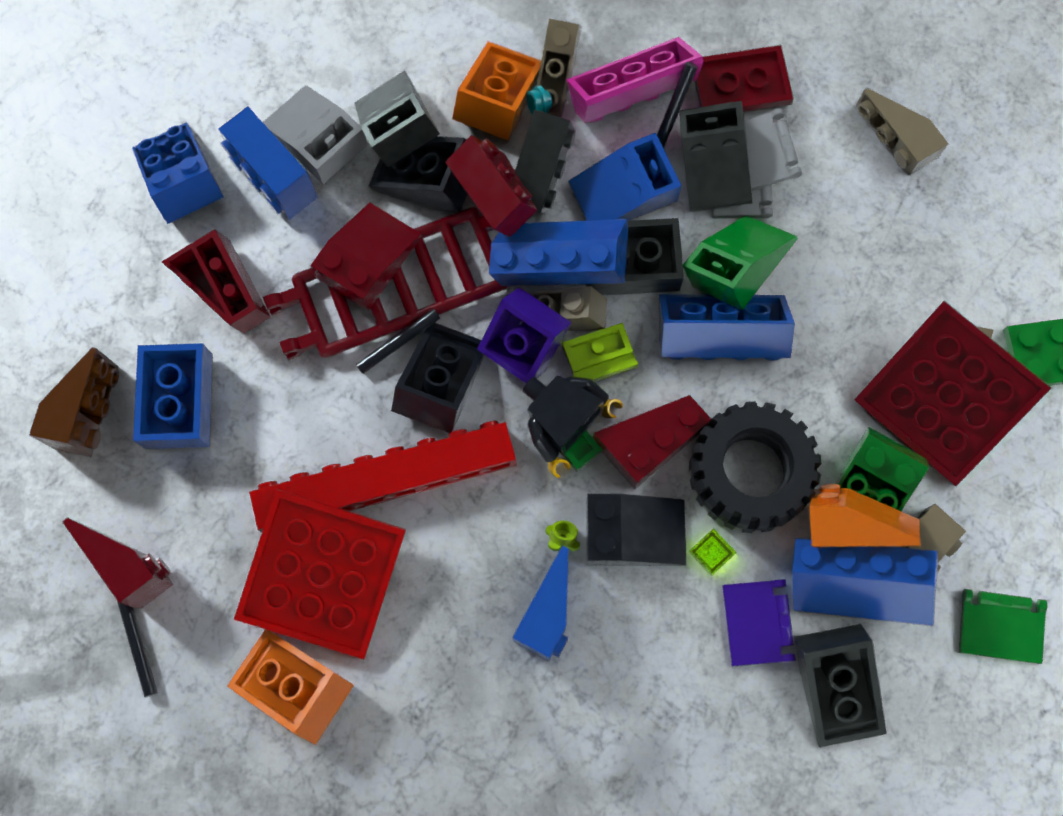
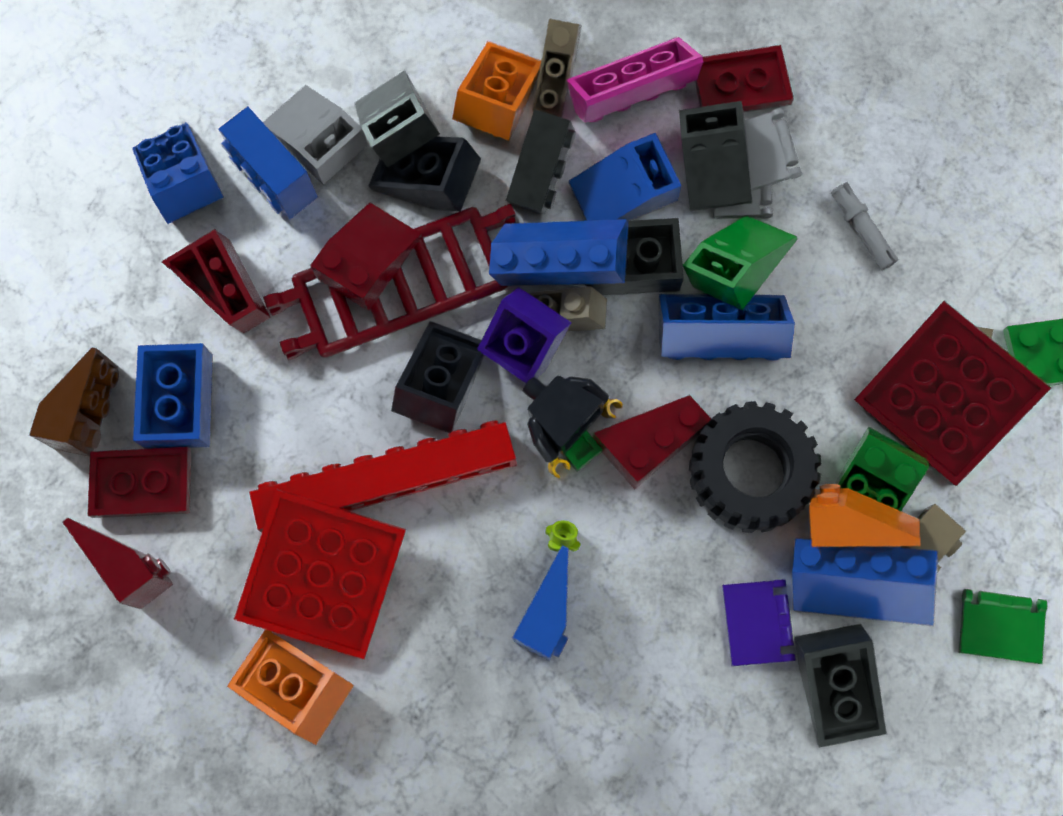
(138, 650): black bar -> none
(139, 482): none -> dark red plate
(398, 341): black bar -> none
(492, 184): dark red wedge -> none
(539, 100): teal plate -> none
(600, 353): lime plate -> none
(635, 530): black slope -> none
(676, 102): black bar -> none
(712, 552): clear neon green tile -> none
(860, 220): none -> light grey pin
(906, 133): dark tan slope -> none

